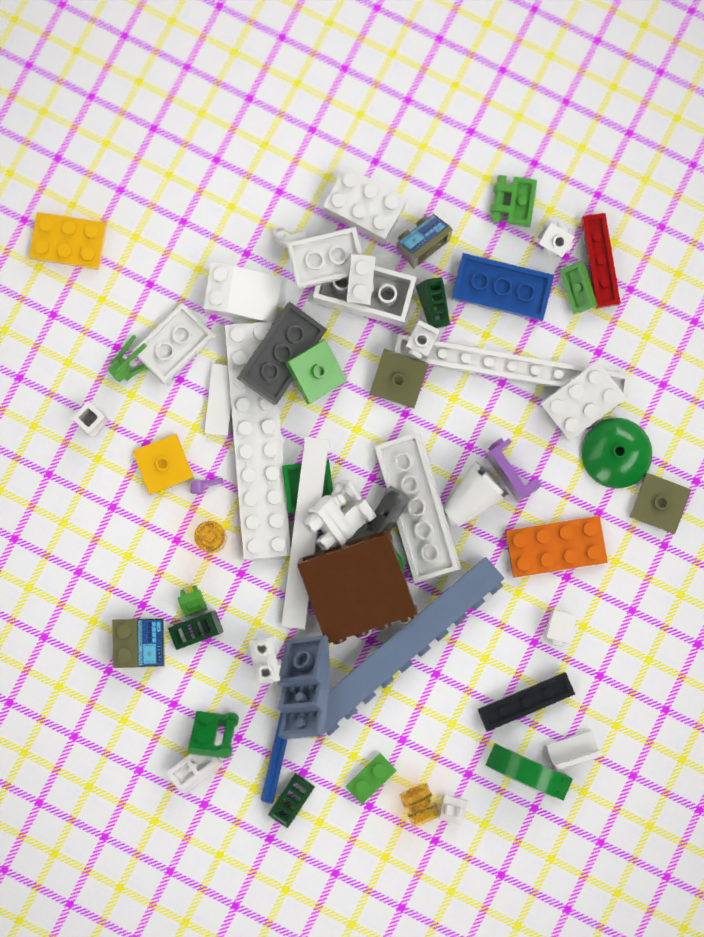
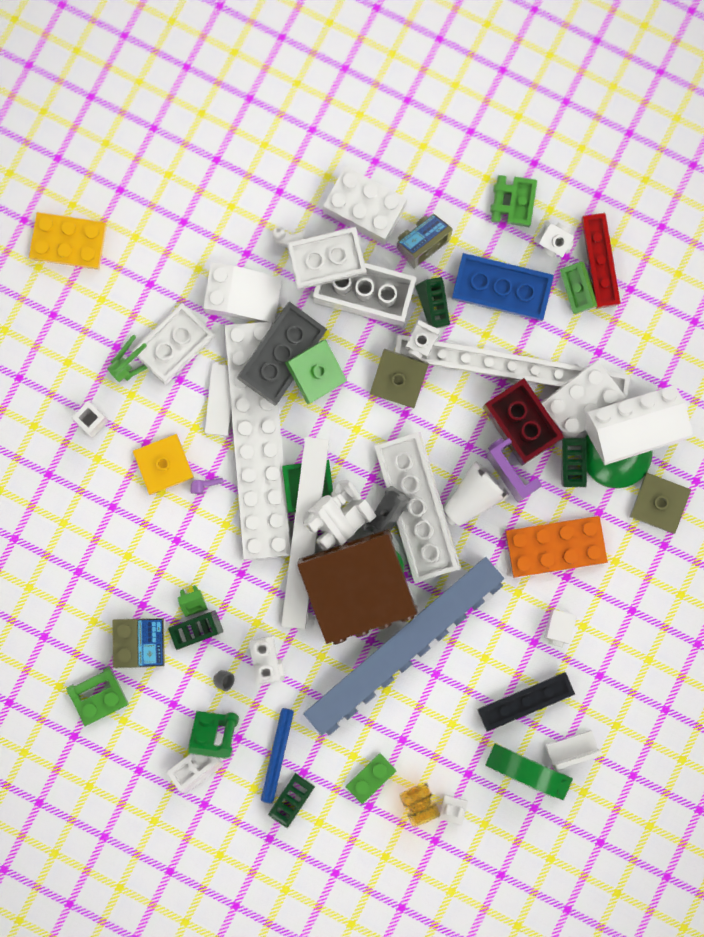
(100, 703): none -> bright green plate
(210, 537): clear yellow wheel -> none
(224, 680): none -> dark grey hinge
(305, 687): sand blue slope -> none
(360, 279): white plate -> none
(524, 420): none -> dark red brick
(582, 482): none -> dark green slope
(639, 425): none -> white slope

